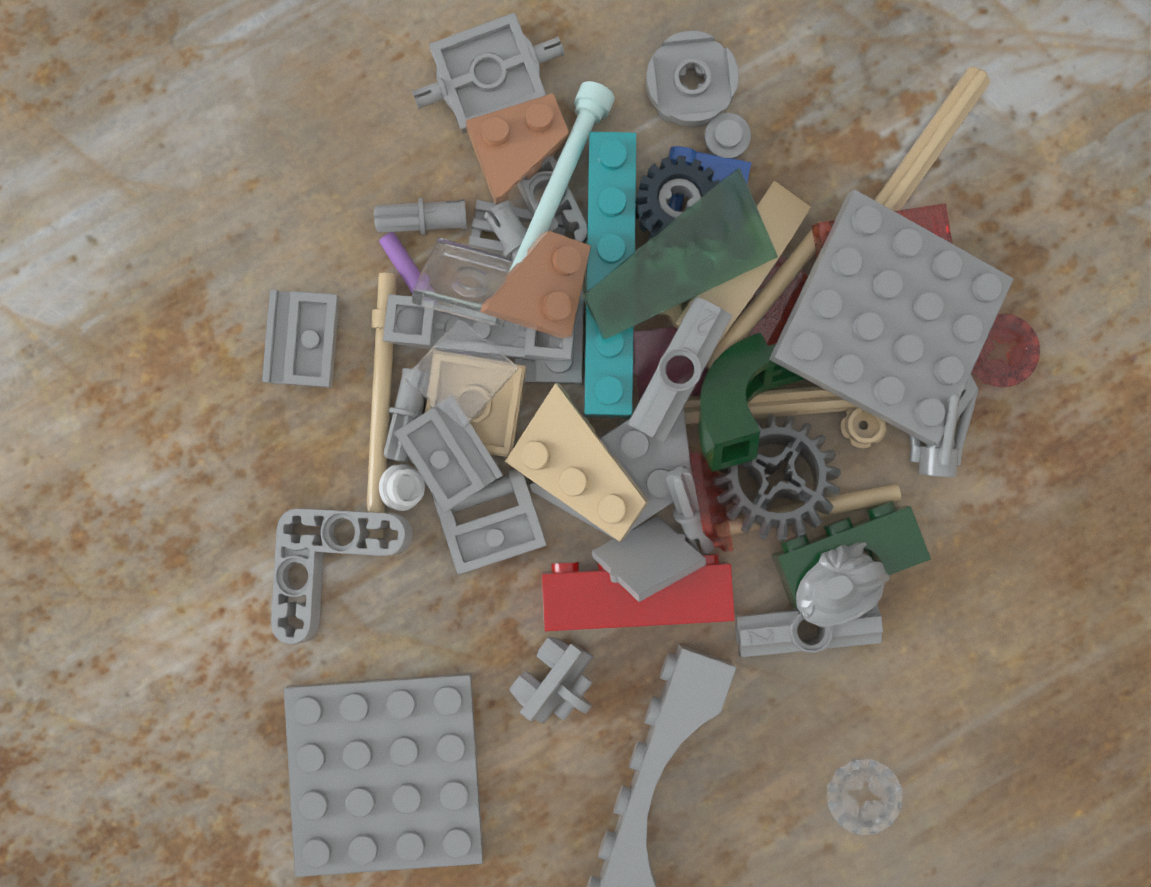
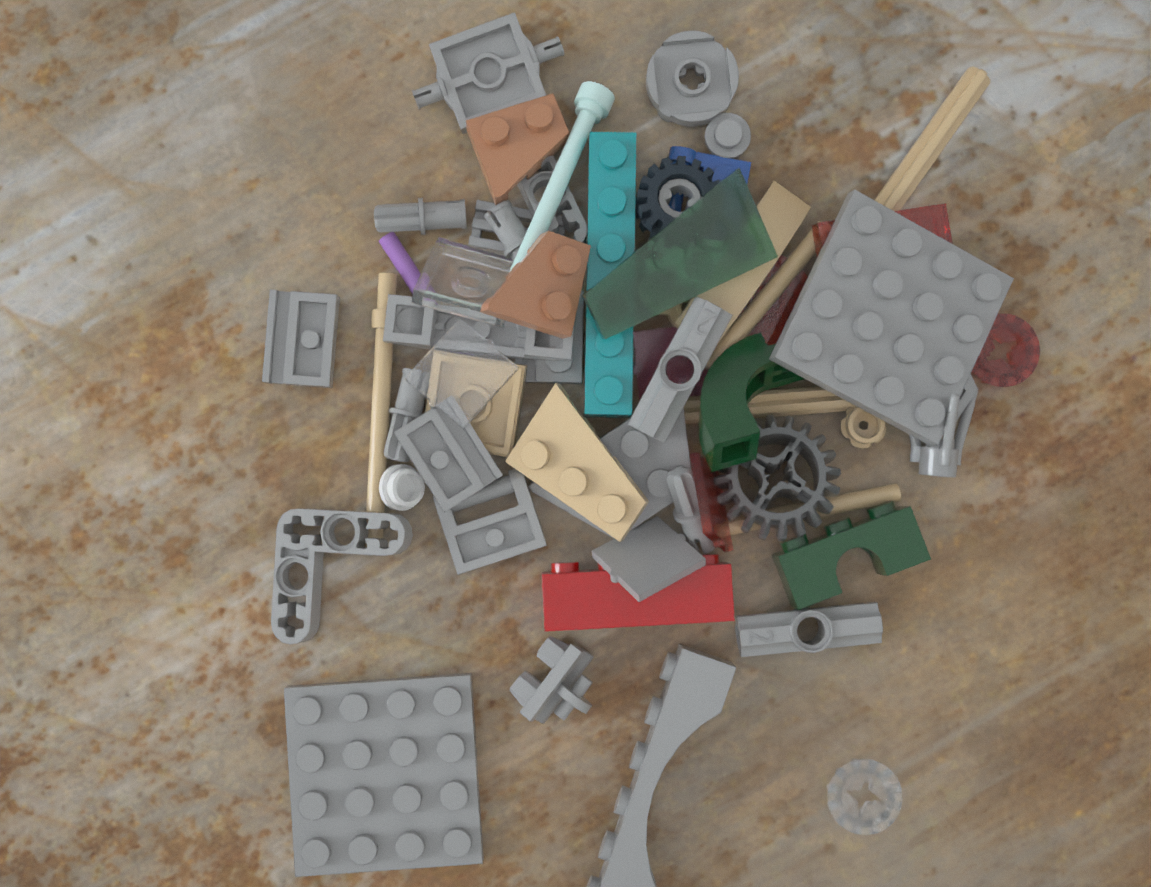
(841, 586): light grey hat -> none

